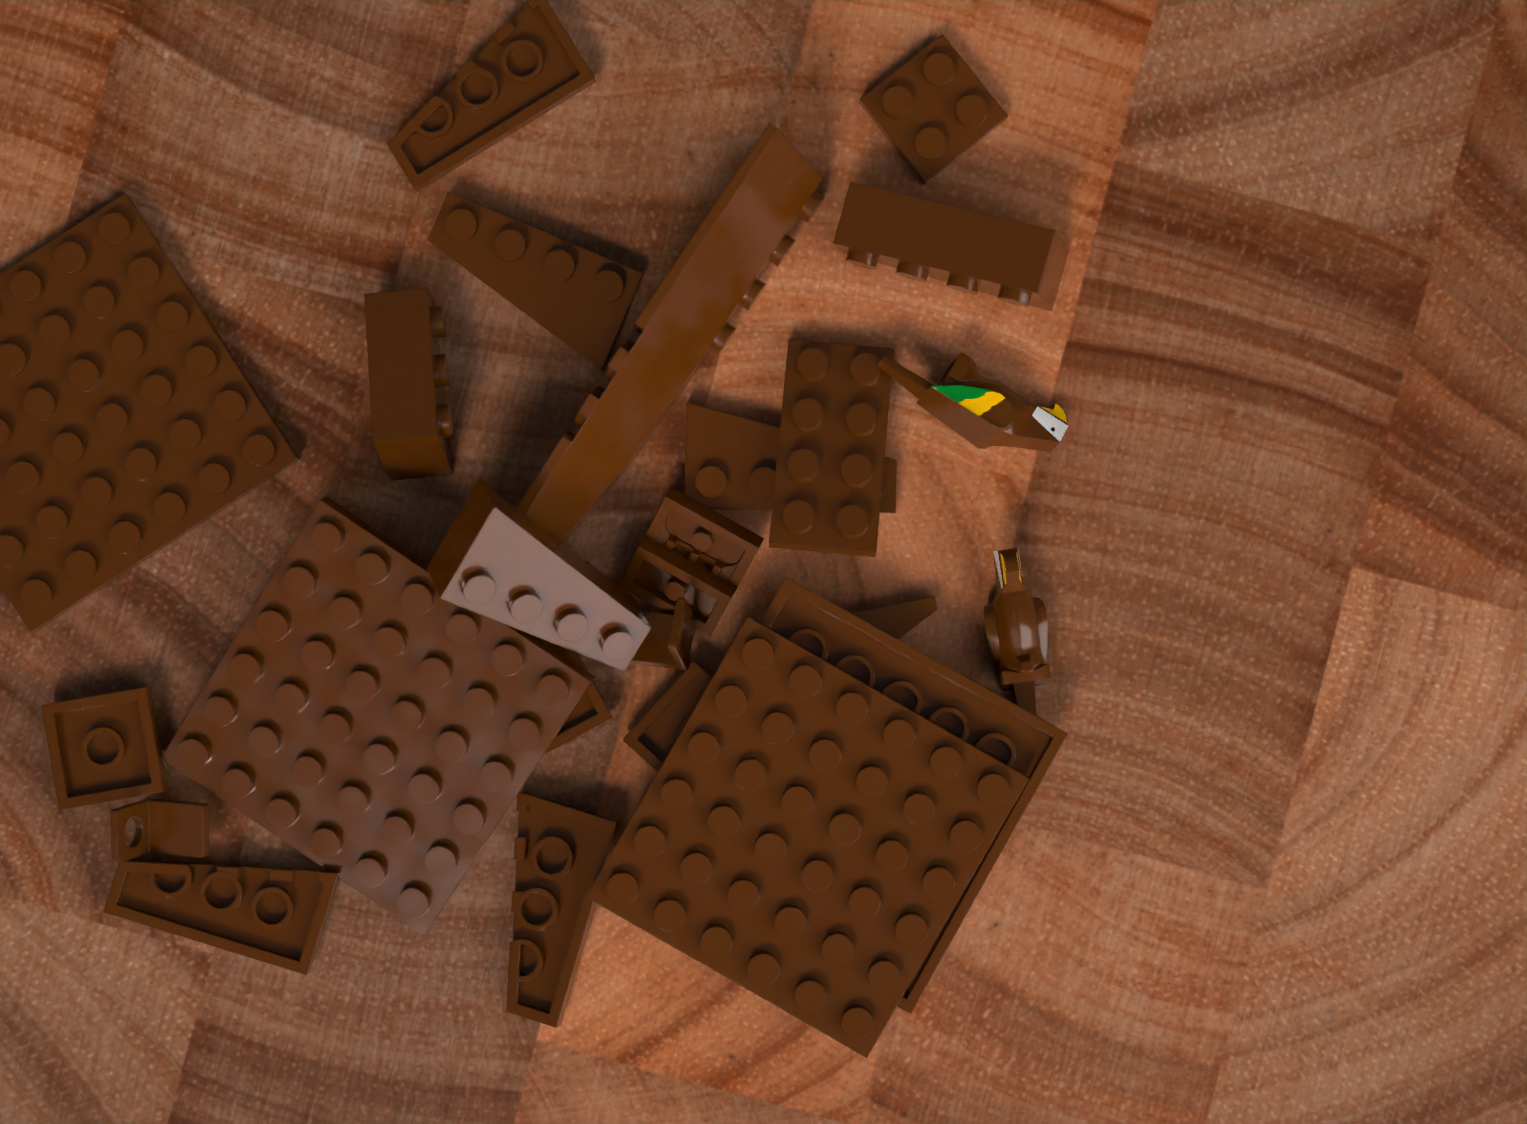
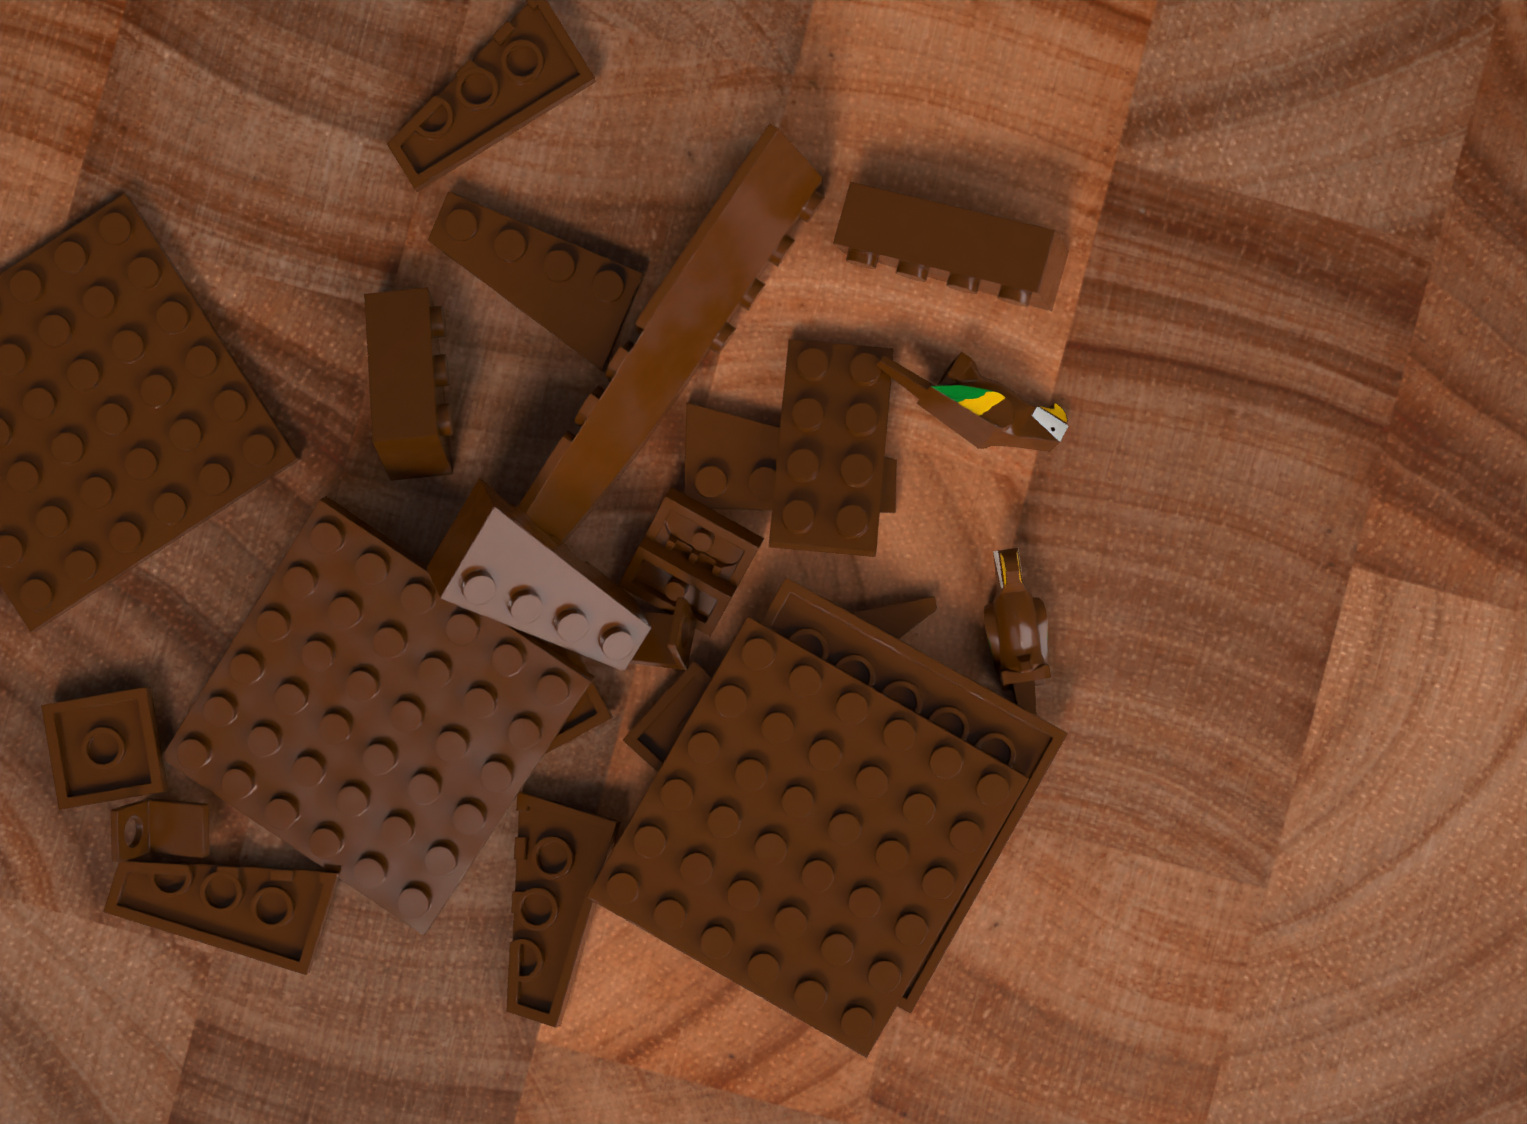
(933, 109): reddish brown plate -> none

